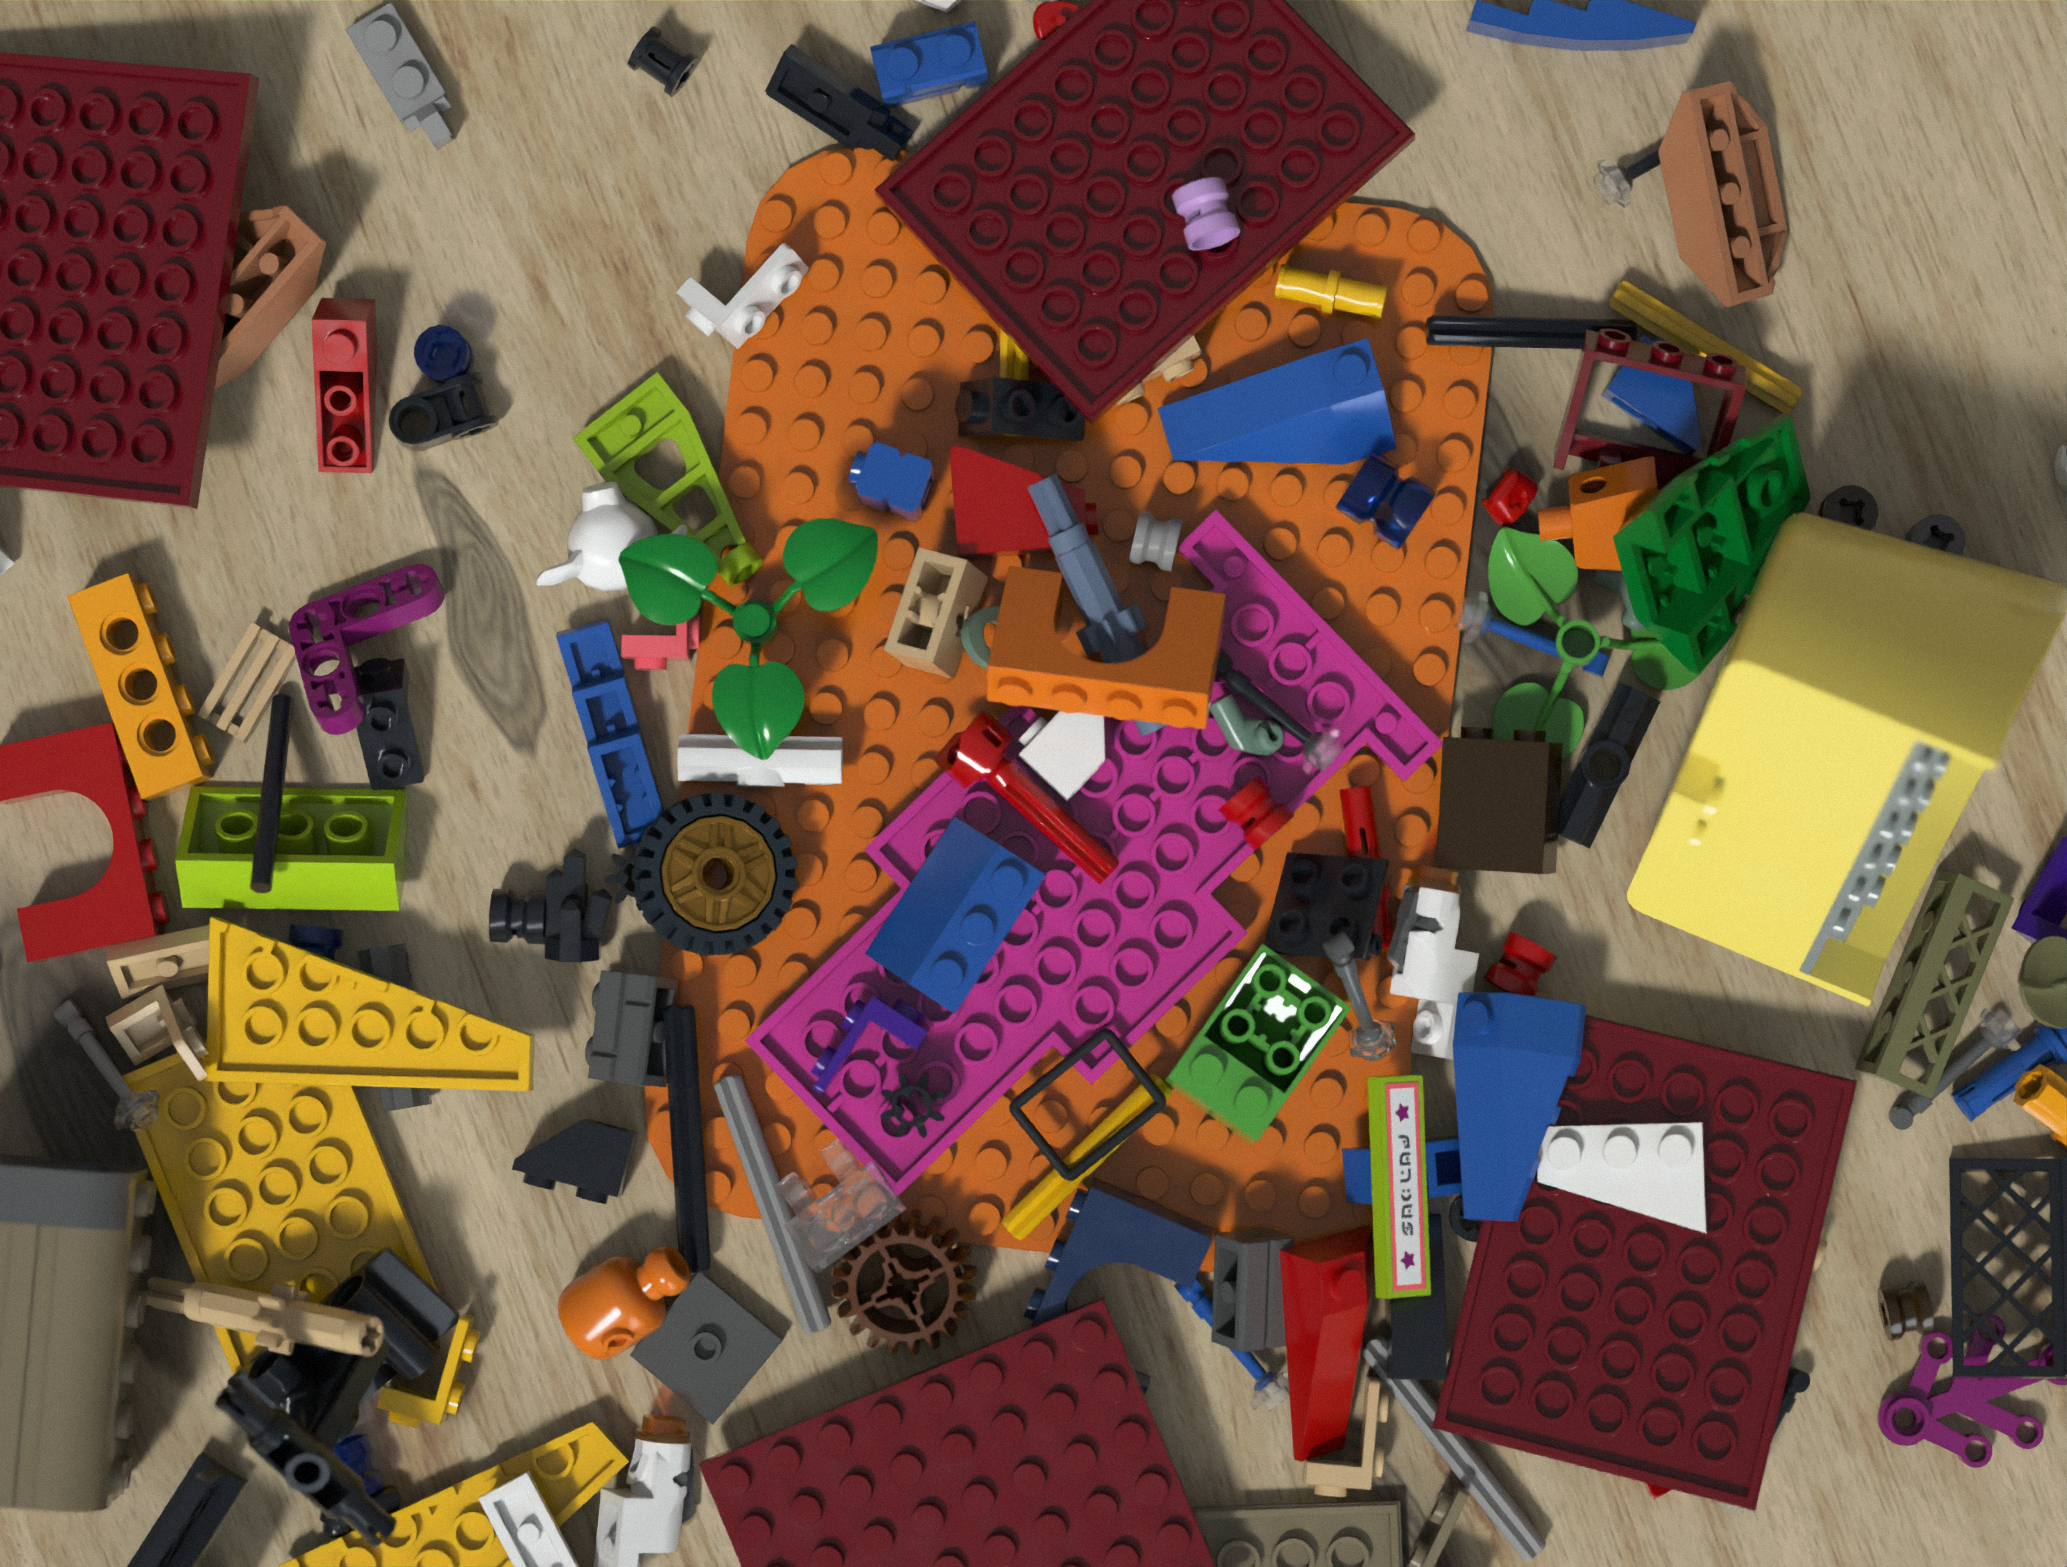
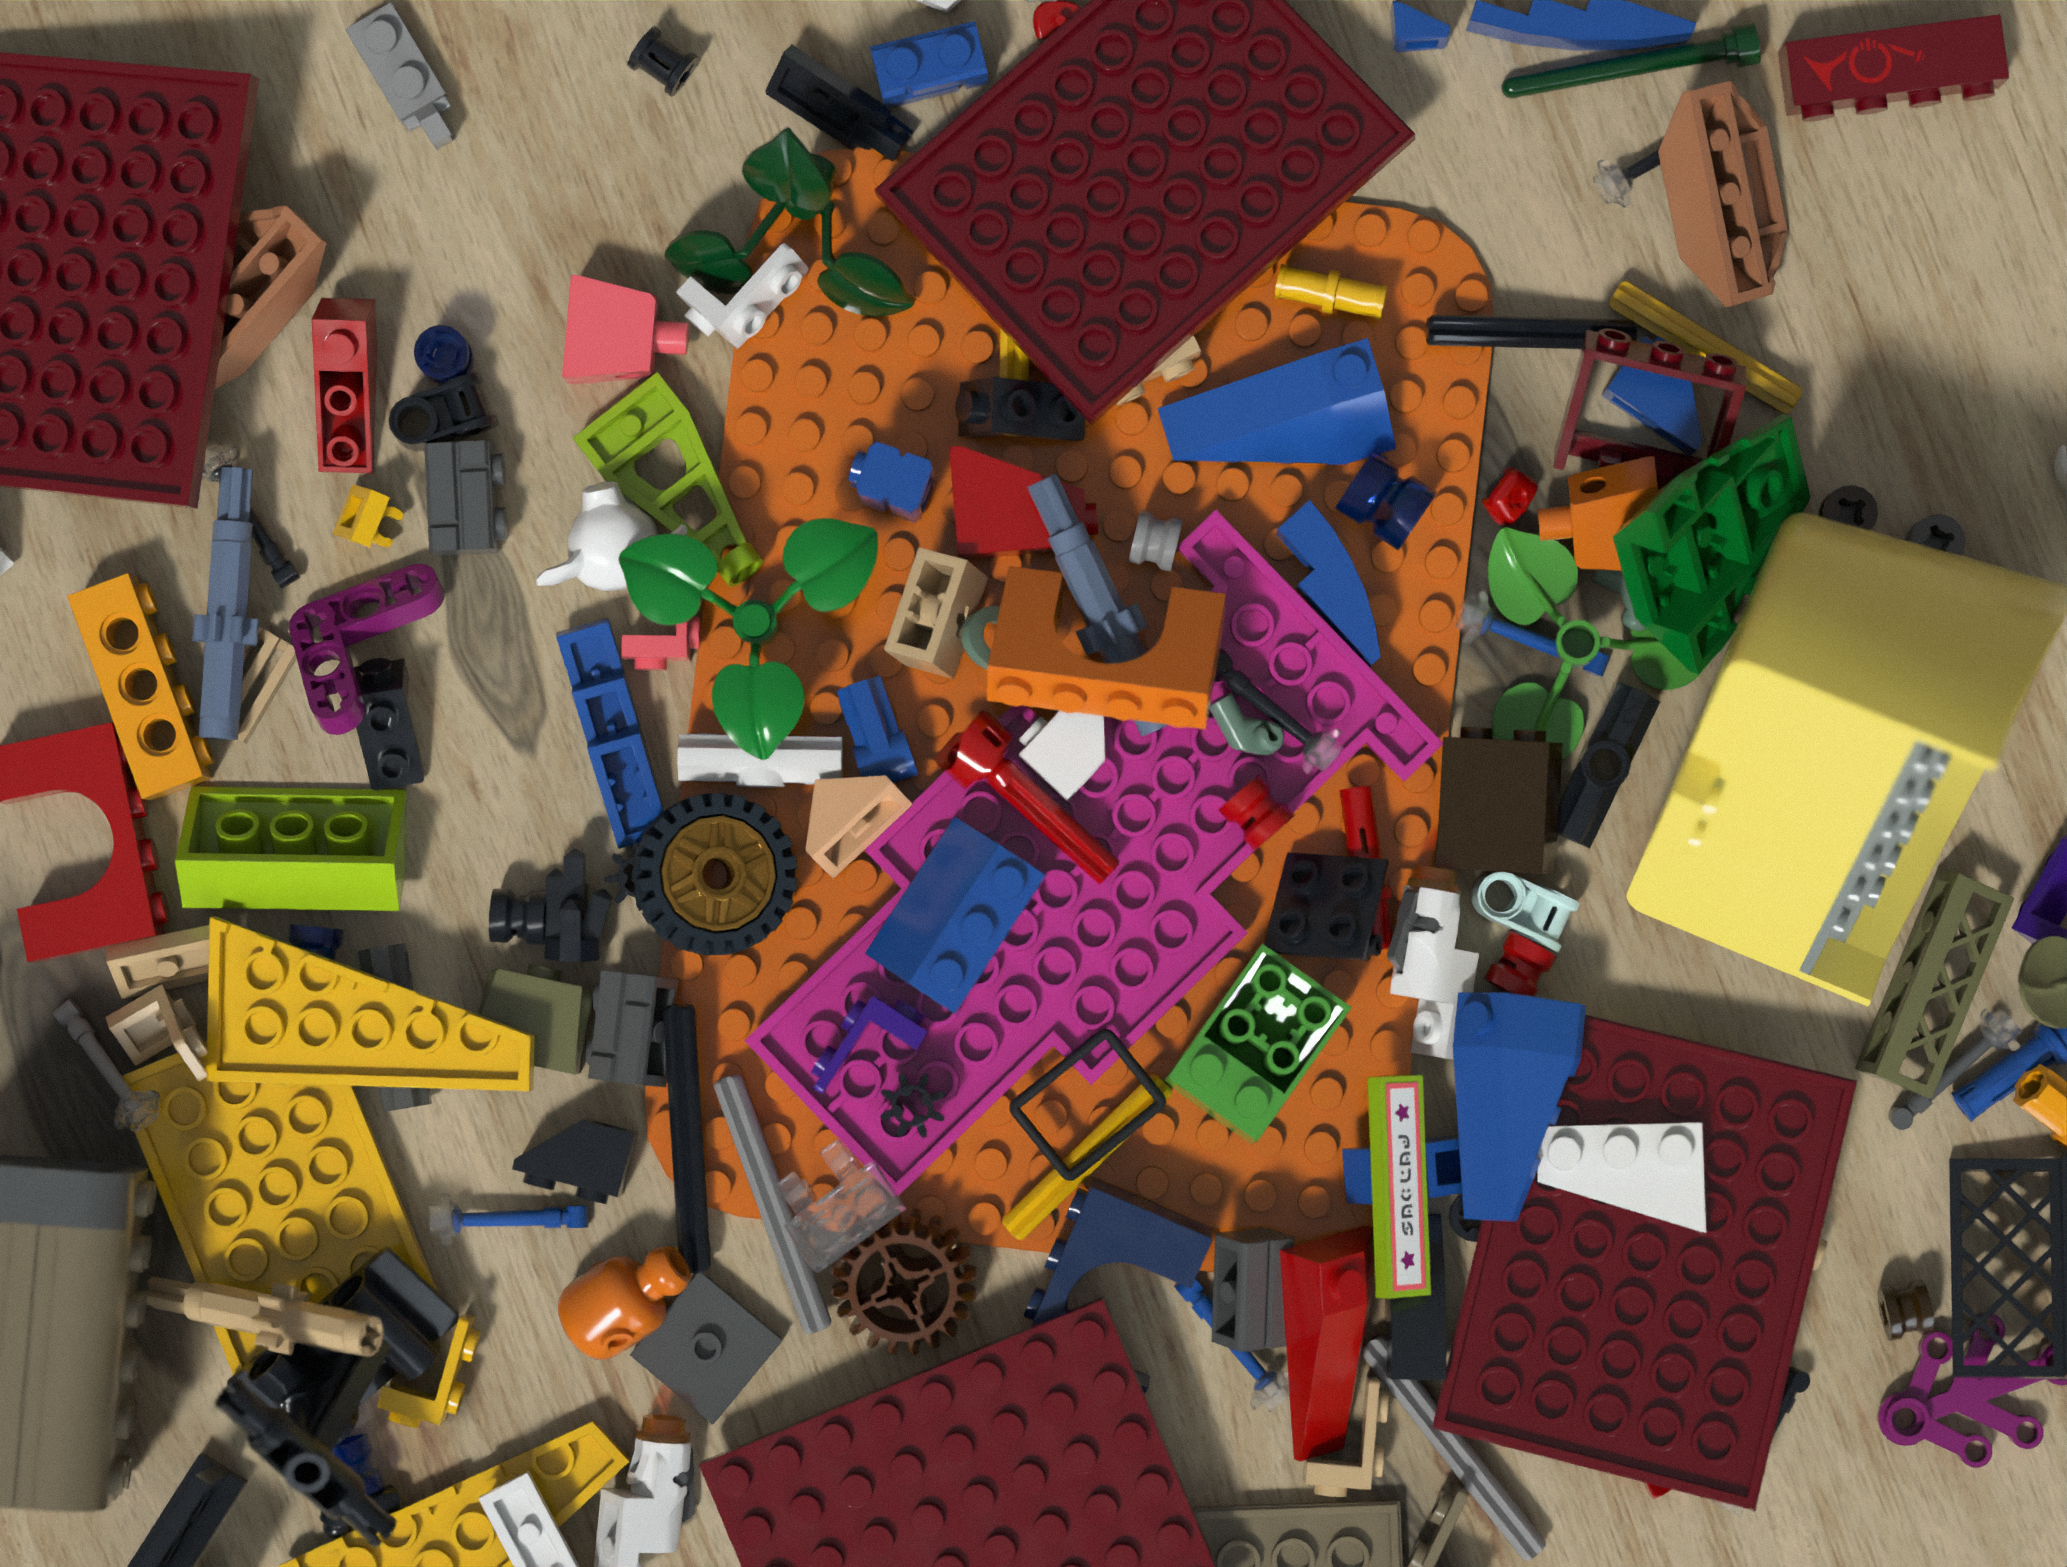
(226, 623): none -> sand blue piece
(271, 551): none -> black piece
(271, 794): black bar -> none
(362, 516): none -> yellow tile
(447, 1218): none -> blue piece
(464, 498): none -> dark grey brick
(544, 1007): none -> olive torso
(616, 333): none -> coral torso
(803, 185): none -> dark green plant
(849, 817): none -> light nougat slope
(878, 742): none -> blue piece
(1206, 213): lavender wheel -> none
(1333, 582): none -> blue slope
(1372, 1037): piece -> none
(1416, 30): none -> blue slope
(1527, 909): none -> light aqua piece
(1734, 46): none -> dark green piece
(1893, 66): none -> dark red brick

